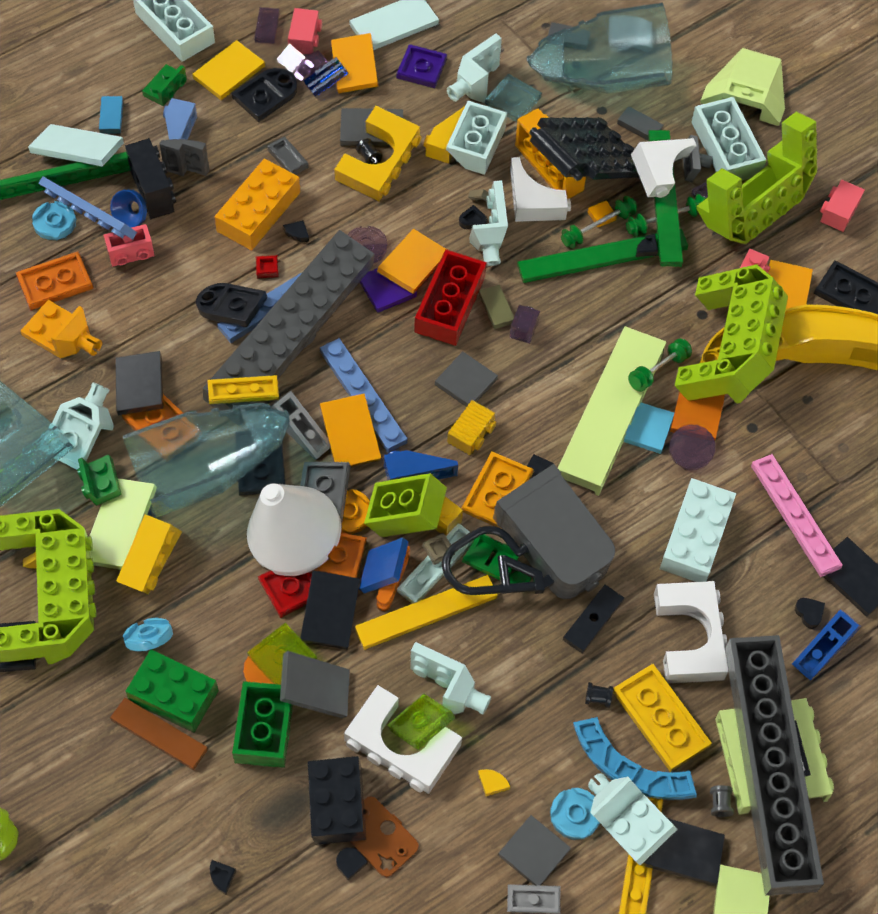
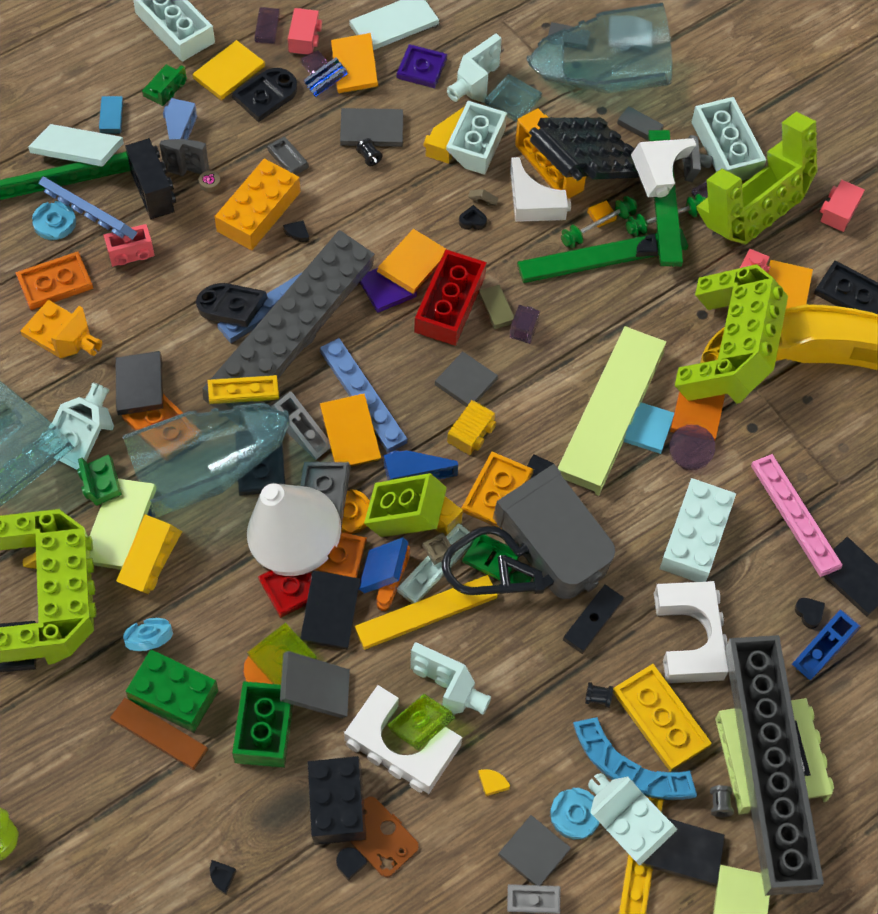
(122, 209): blue piece -> none
(209, 181): none -> dark tan tile
(267, 266): red tile -> none
(295, 62): brick -> none
(376, 179): yellow arch -> none
(377, 242): tile -> none
(490, 236): light aqua plate -> none
(643, 377): green axle -> none
(752, 81): yellowish green wedge -> none

